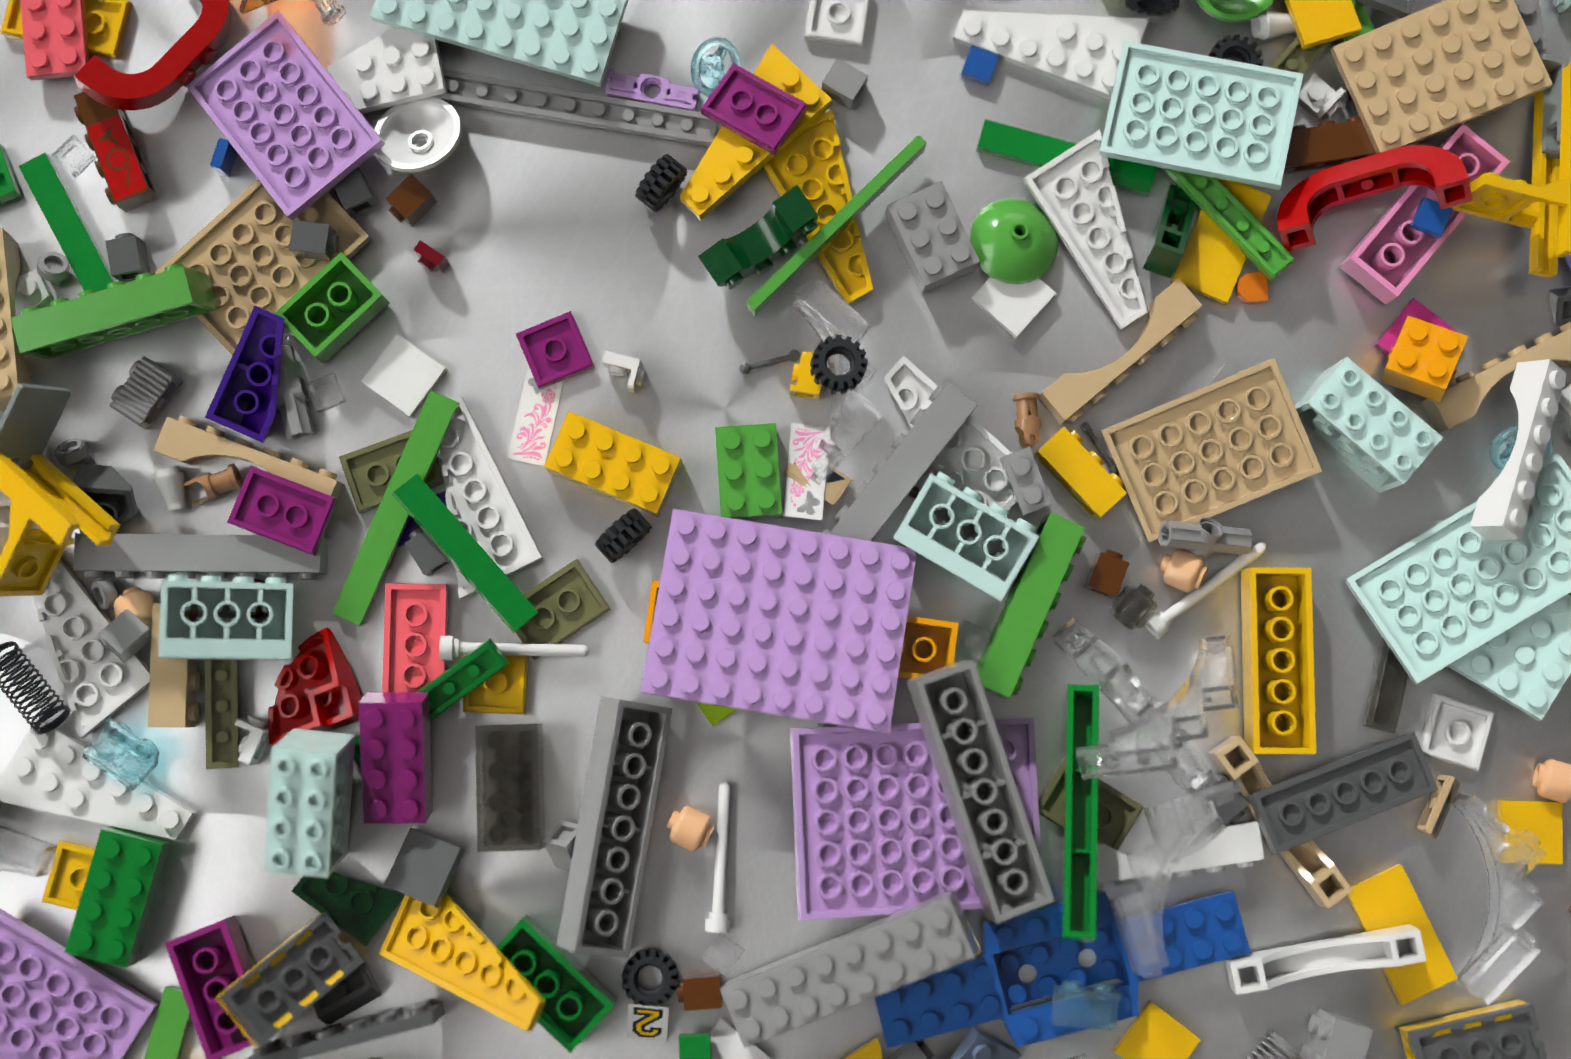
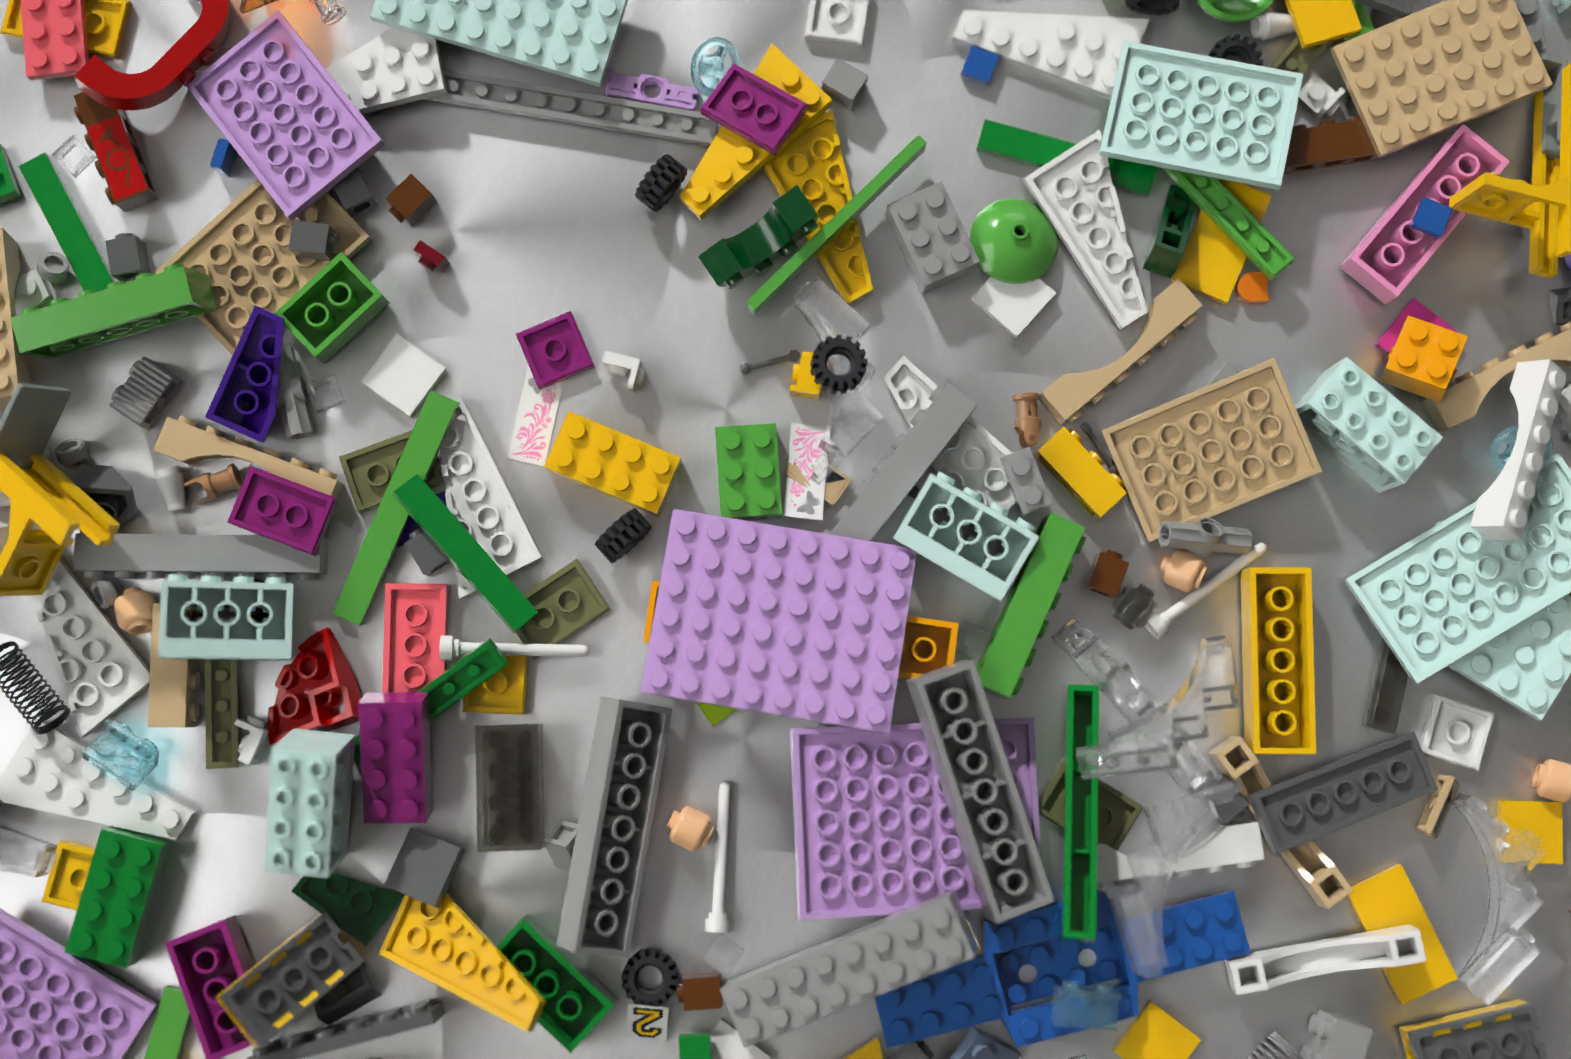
(125, 635): light grey panel -> none
(418, 134): white dish -> none
(1366, 177): red arch -> none

